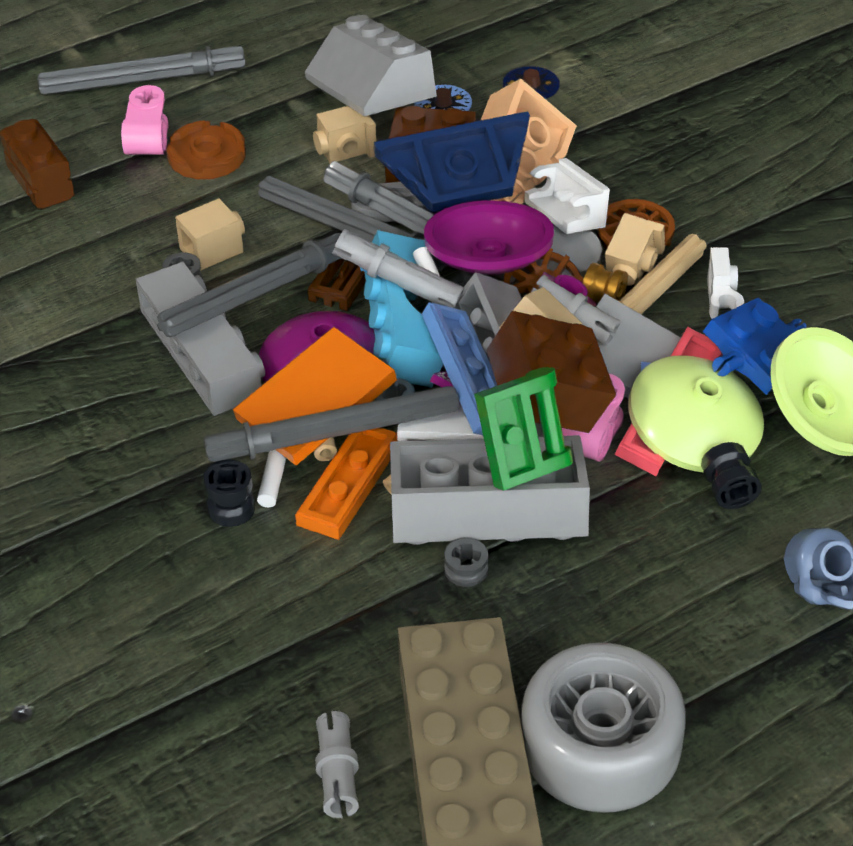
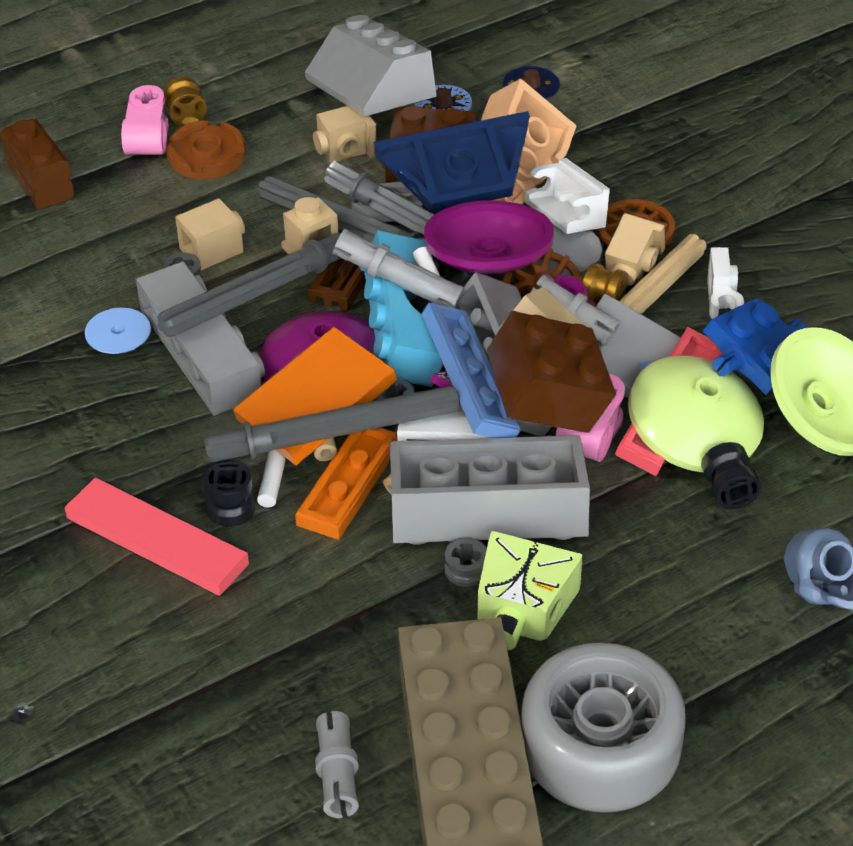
(117, 330): none -> light blue piece
(141, 70): dark grey axle -> none
(157, 536): none -> coral tile
(183, 110): none -> pearl gold wheel
(308, 221): none -> tan brick
(512, 432): plate -> none
(527, 586): none -> yellowish green torso

